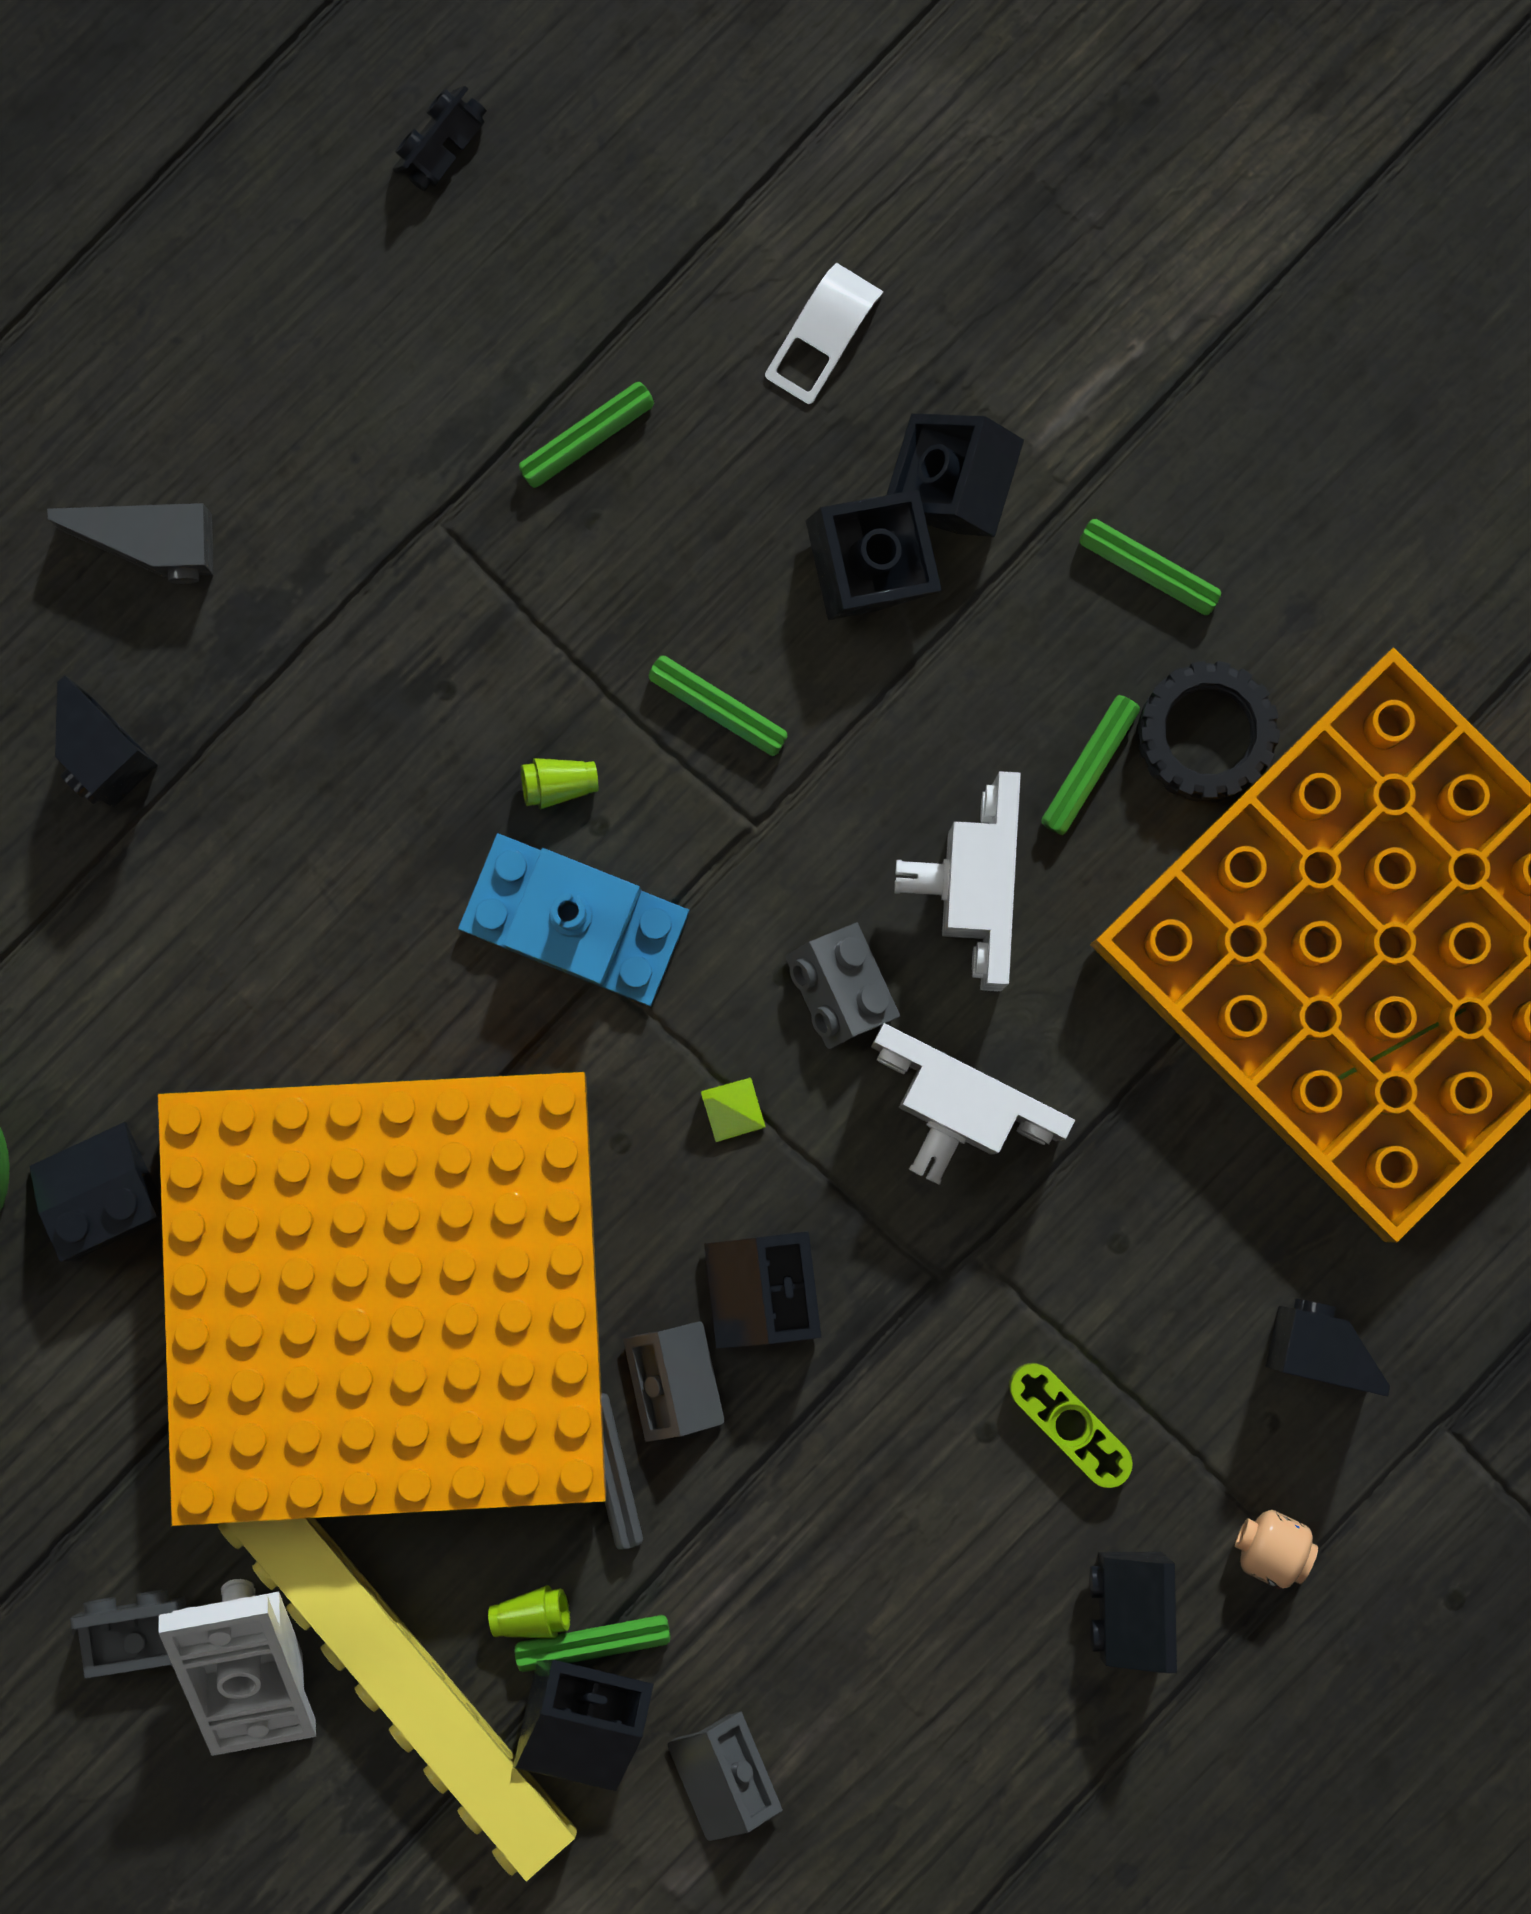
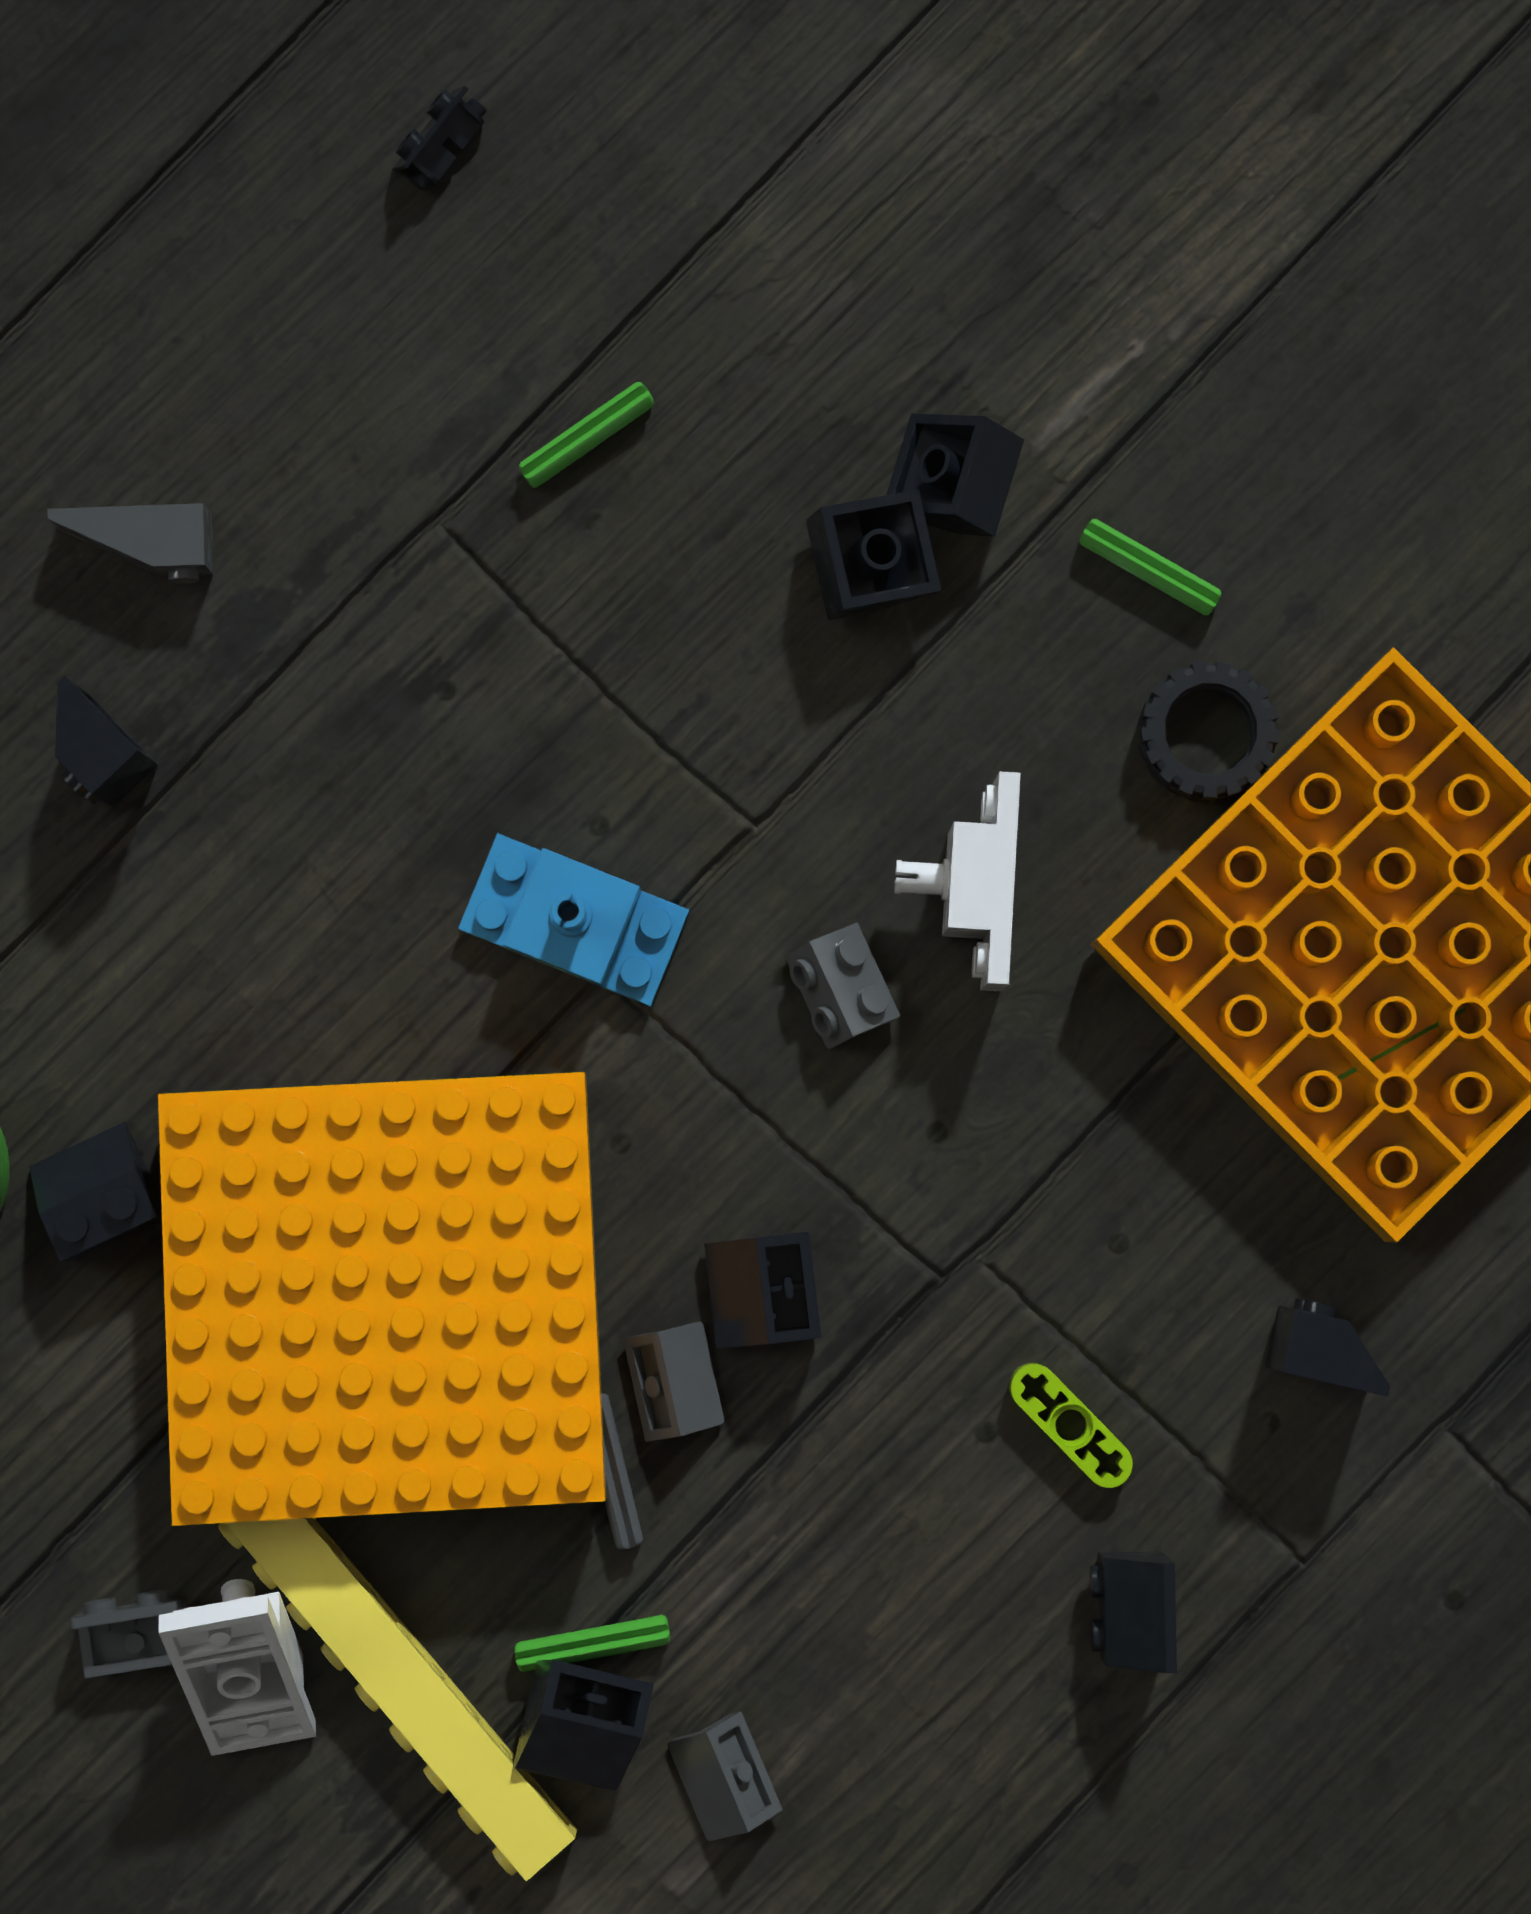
(531, 1615): lime cone -> none
(557, 781): lime cone -> none
(718, 705): bright green axle -> none
(733, 1109): lime slope -> none
(827, 324): white piece -> none
(962, 1103): white brick -> none
(1090, 764): bright green axle -> none
(1276, 1549): light nougat head -> none

